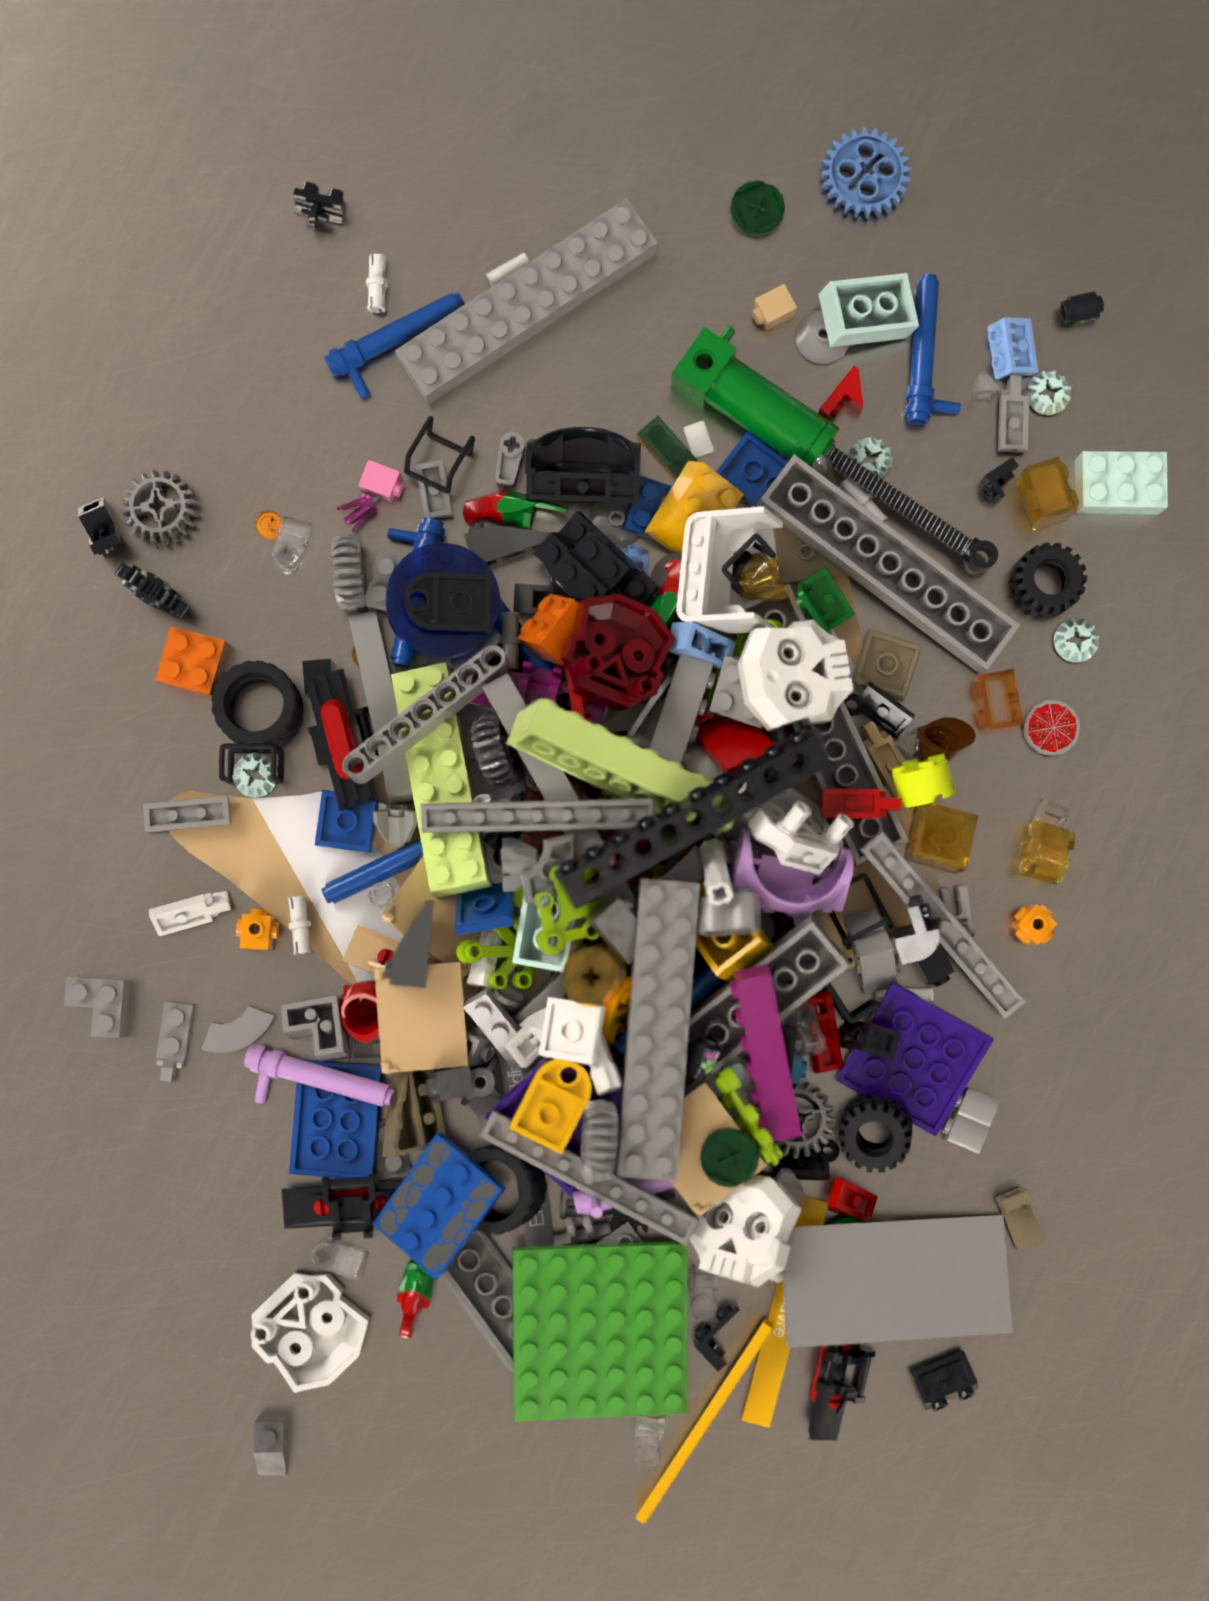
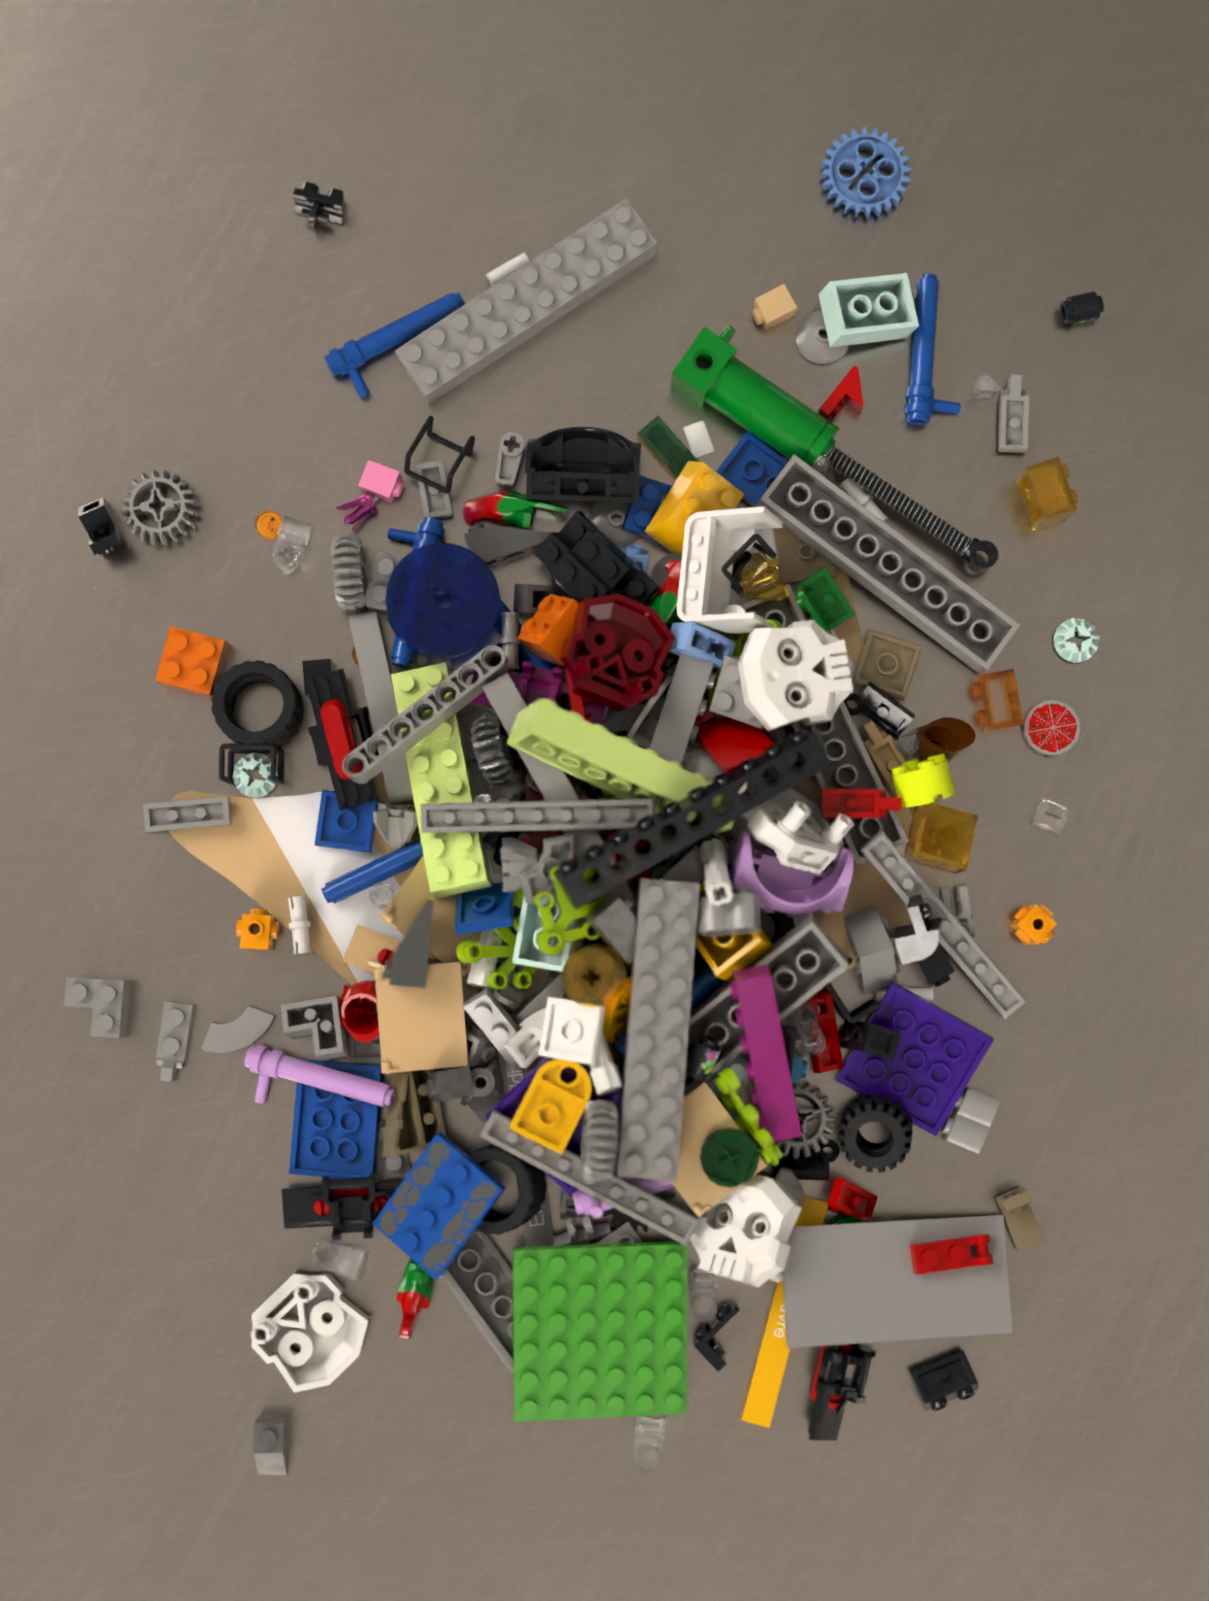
(151, 589): black gear -> none
(189, 912): white hinge -> none
(377, 283): white pin -> none
(452, 601): black plate -> none
(704, 1421): yellow tile -> none
(757, 208): dark green tile -> none
(873, 446): light aqua gear -> none
(887, 921): black piece -> none
(950, 1254): none -> red plate
(1000, 475): black bracket -> none
(1012, 347): light blue bracket -> none
(1043, 403): light aqua gear -> none
(1046, 852): clear yellow brick -> none
(1067, 567): black tyre -> none
(1121, 482): light aqua brick -> none

